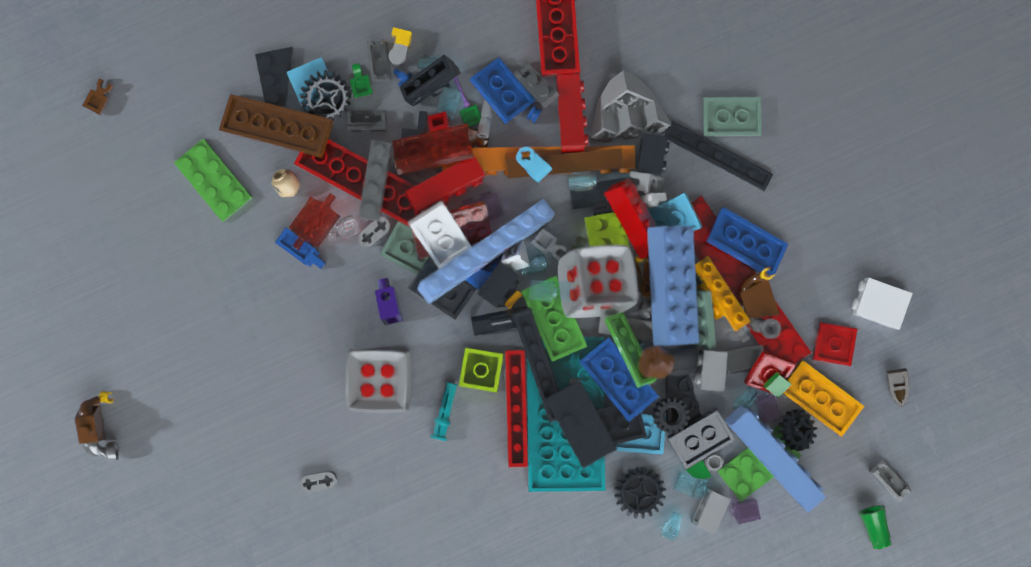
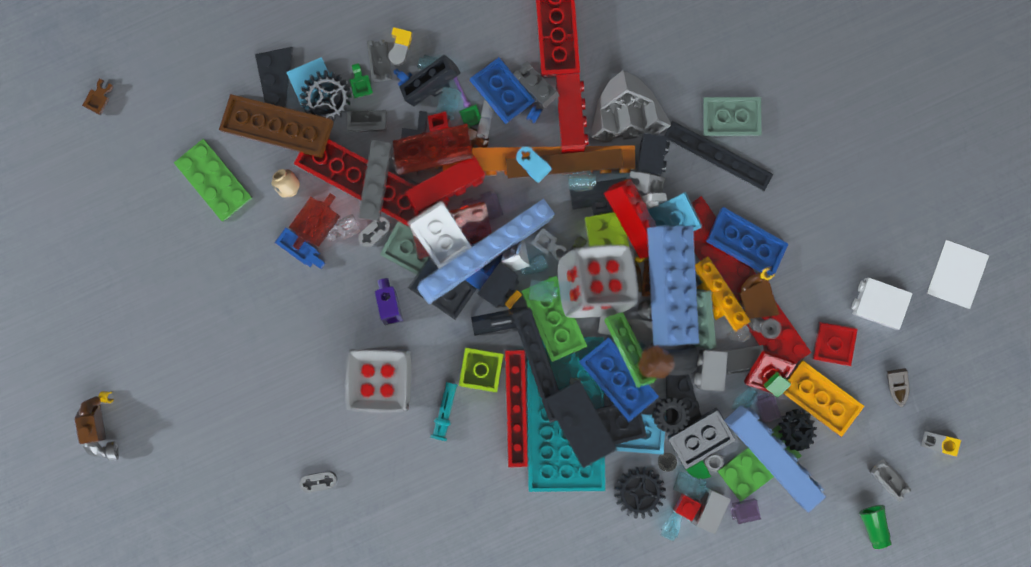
(667, 462): none -> clear smoke tile
(687, 507): none -> red brick
(941, 443): none -> leg
(958, 274): none -> white sticker

